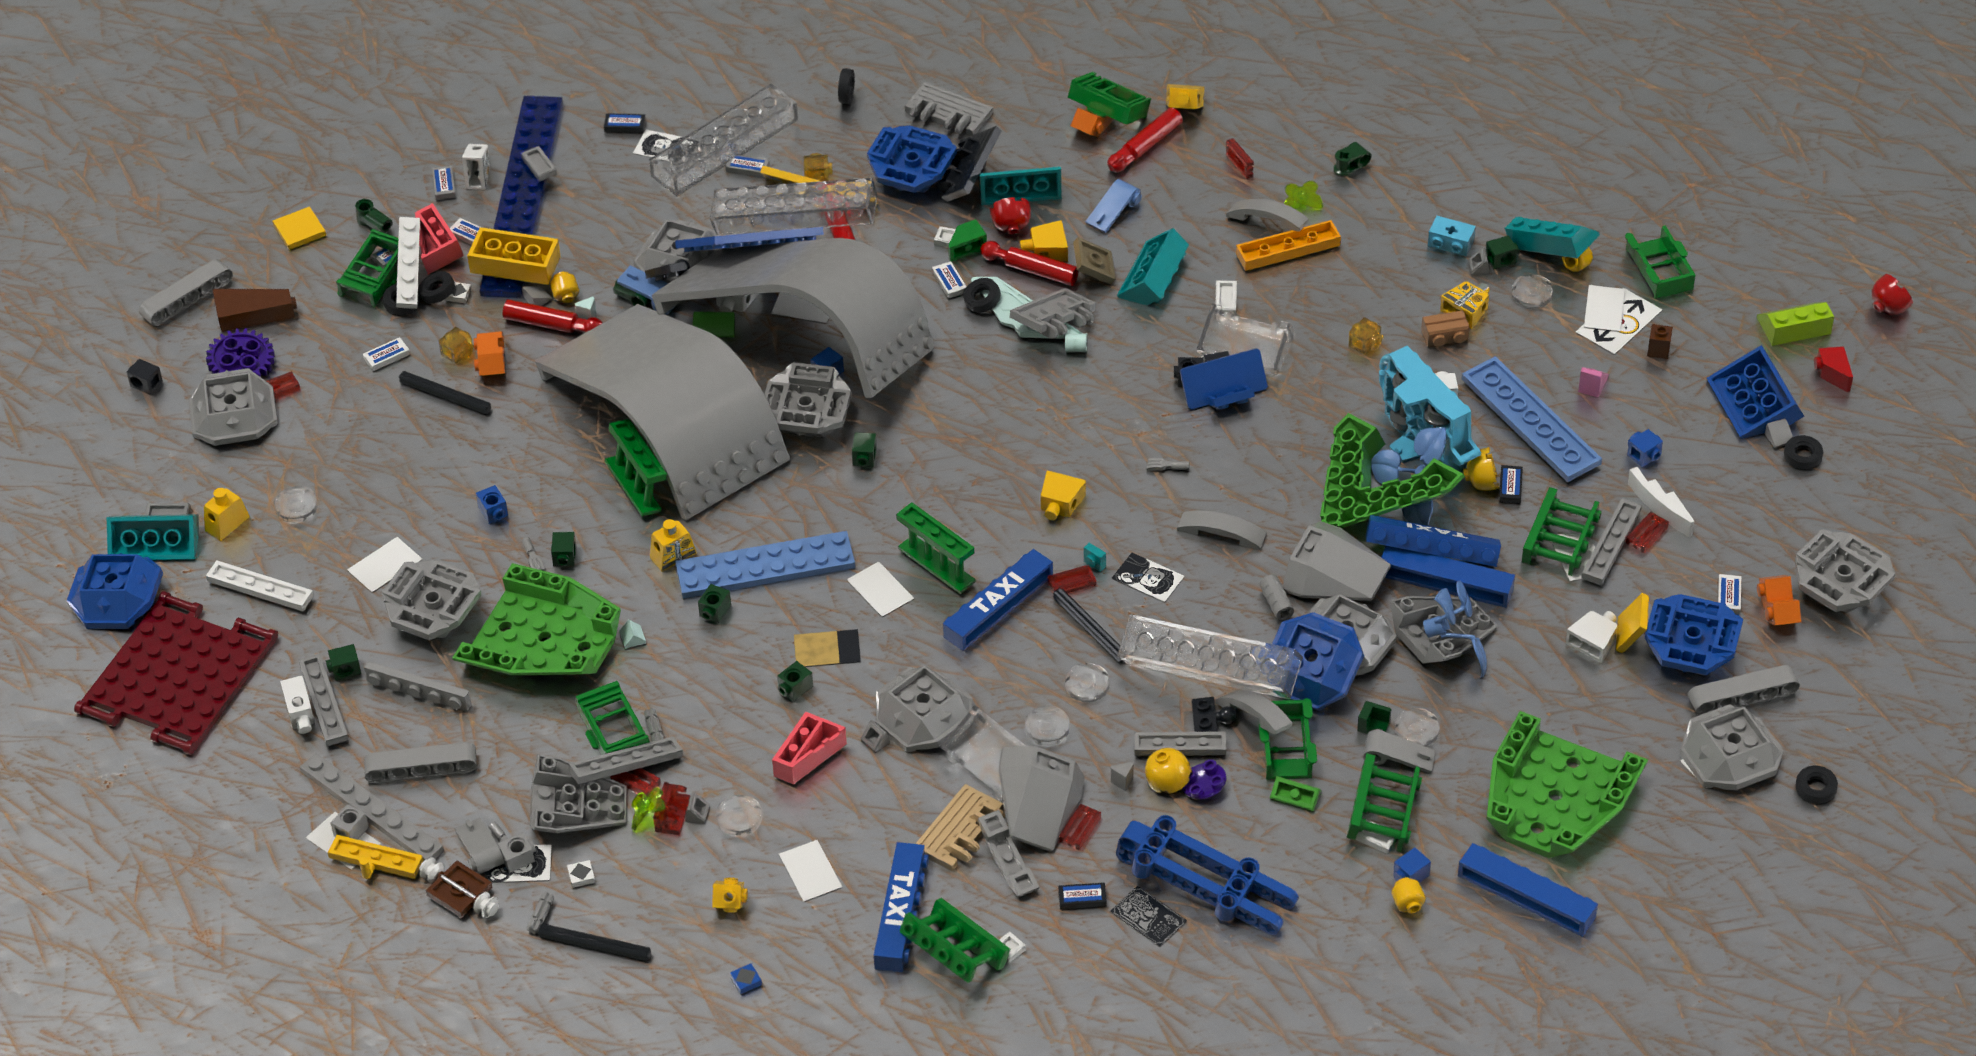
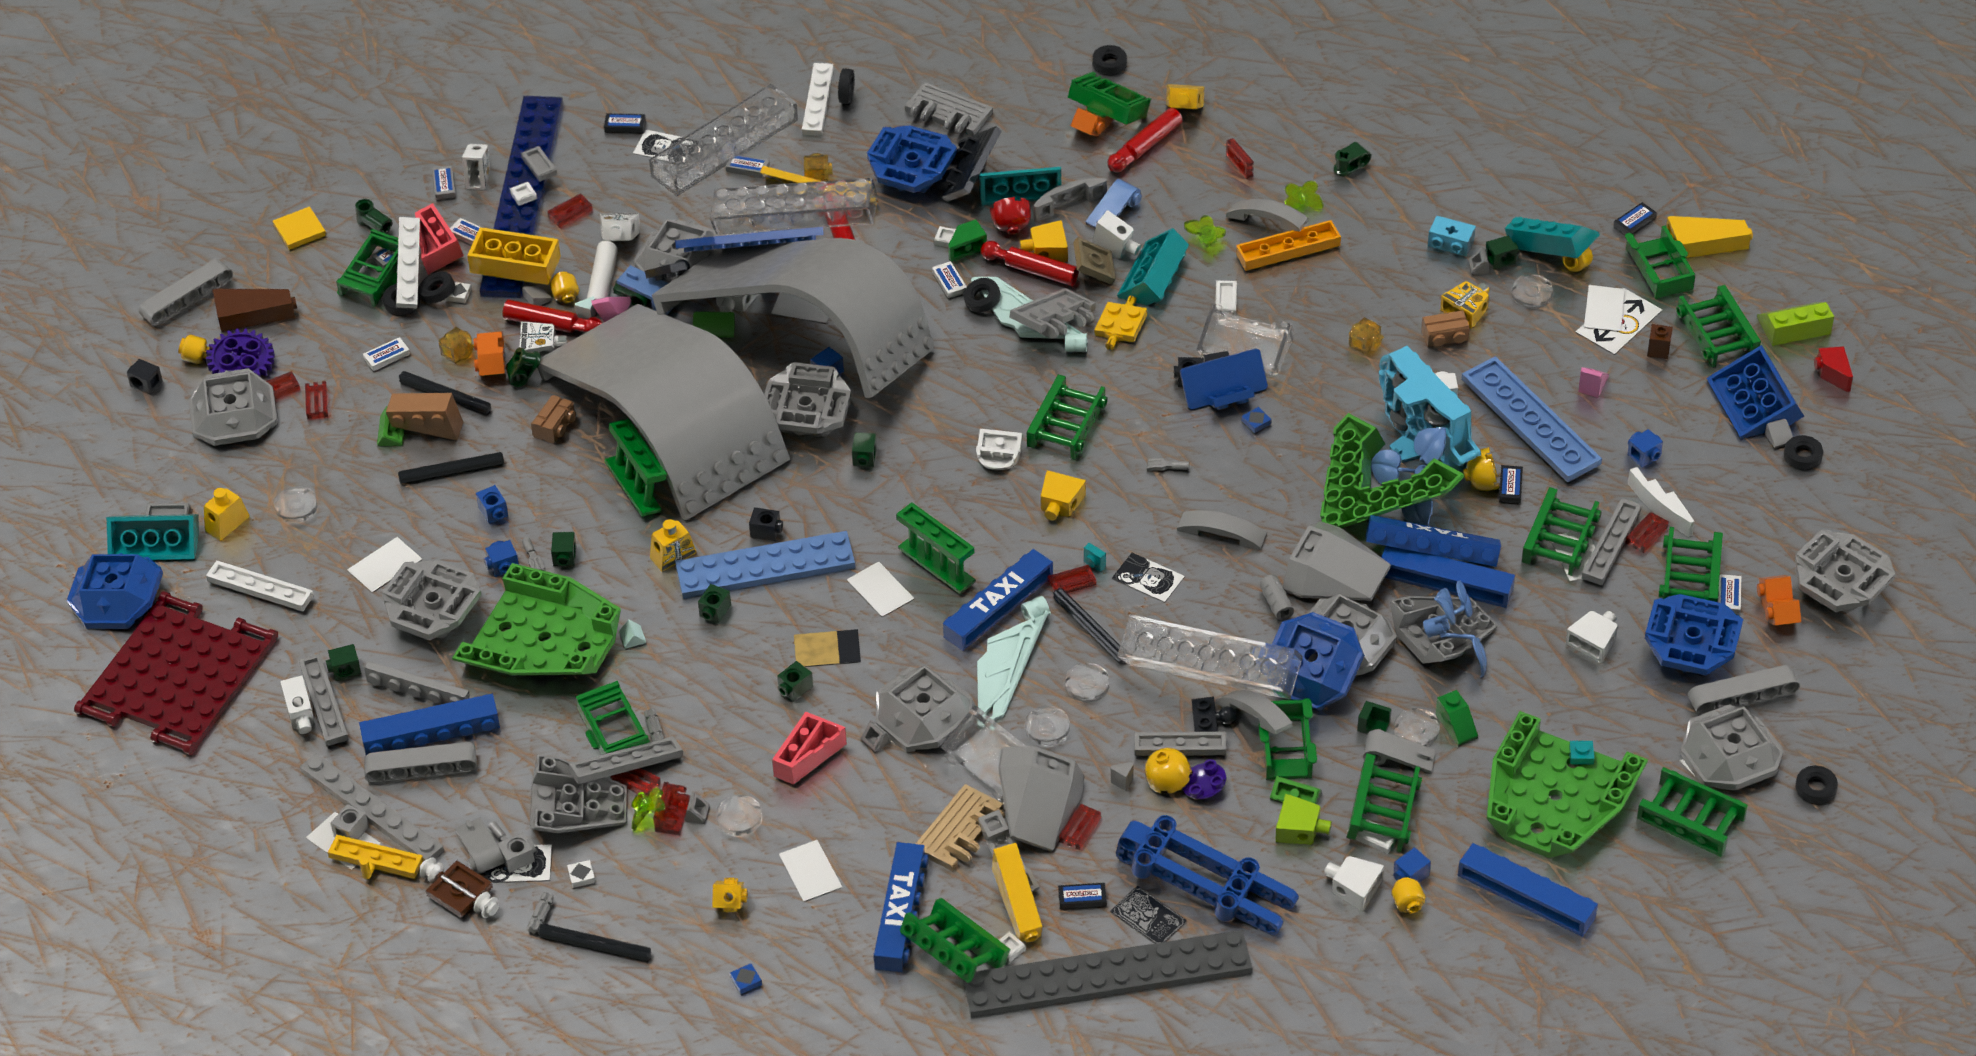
(193, 349): none -> yellow head
(308, 389): none -> clear red tile
(387, 434): none -> bright green slope
(425, 413): none -> medium nougat wedge
(430, 724): none -> blue brick
(451, 467): none -> black axle
(500, 557): none -> blue brick
(522, 366): none -> dark green piece
(523, 193): none -> white tile
(540, 338): none -> torso
(553, 419): none -> medium nougat brick
(567, 212): none -> clear red tile
(603, 270): none -> white brick
(611, 306): none -> bright pink slope
(619, 226): none -> white torso
(765, 524): none -> black brick
(817, 99): none -> white plate
(998, 449): none -> white slope
(1006, 658): none -> light aqua wing
(1016, 892): none -> yellow slope
(1052, 404): none -> green fence
(1090, 188): none -> light grey slope
(1107, 973): none -> dark grey plate
(1109, 51): none -> black tyre
(1115, 236): none -> white torso
(1120, 322): none -> yellow plate
(1204, 228): none -> clear neon green animal
(1256, 420): none -> blue tile
(1300, 822): none -> lime torso
(1355, 880): none -> white torso
(1456, 717): none -> green slope
(1581, 752): none -> teal plate
(1632, 623): yellow tile -> none
(1635, 219): none -> tile
(1684, 828): none -> green fence
(1709, 235): none -> yellow slope
(1711, 563): none -> green fence
(1730, 313): none -> green fence
(1890, 297): red cylinder -> none

